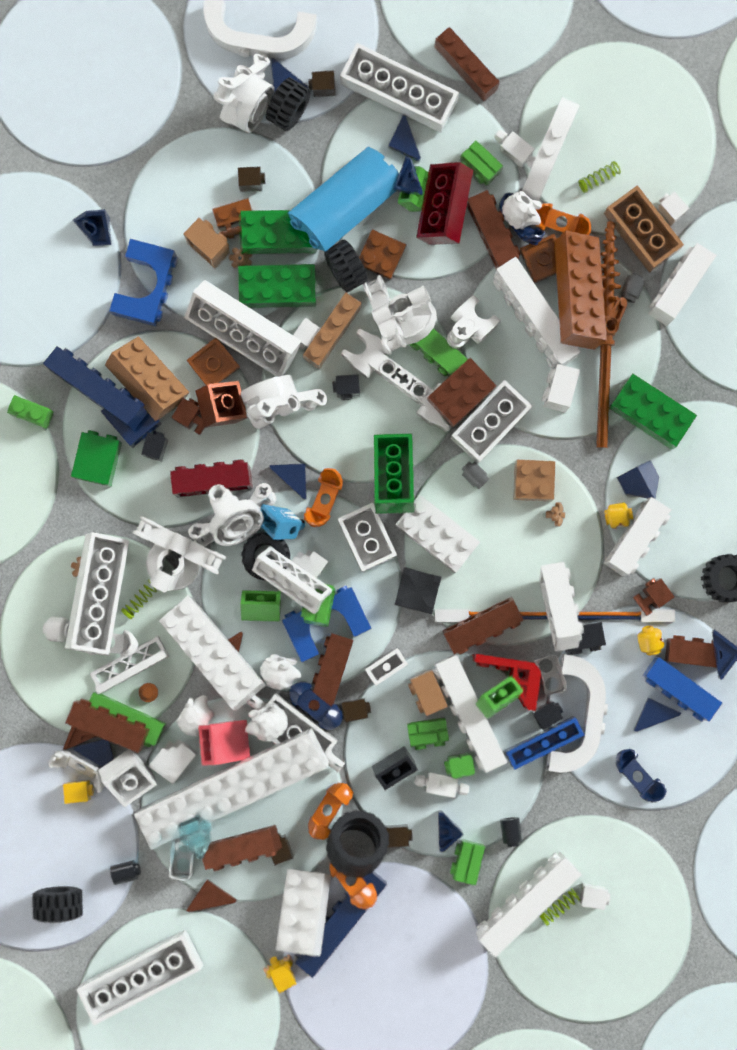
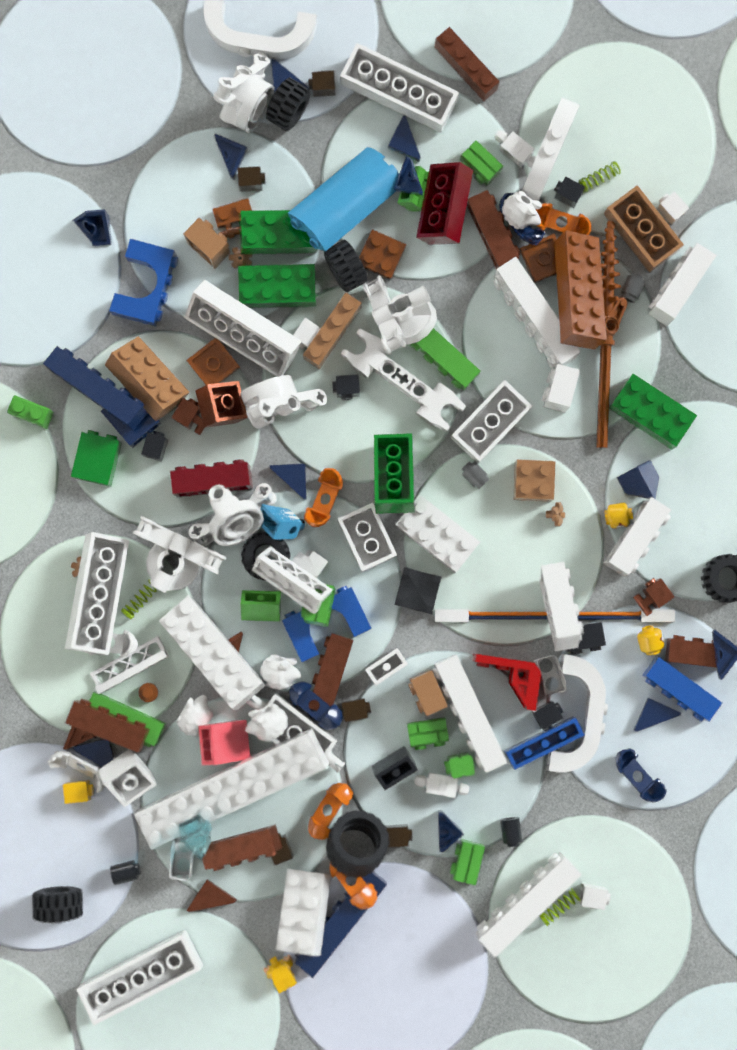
(56, 629): white head -> none
(173, 760): white piece -> none
(232, 153): none -> dark blue tile
(461, 392): copper brick -> none
(469, 325): white piece -> none
(483, 625): copper brick -> none
(499, 697): bright green brick -> none
(568, 191): none -> black brick

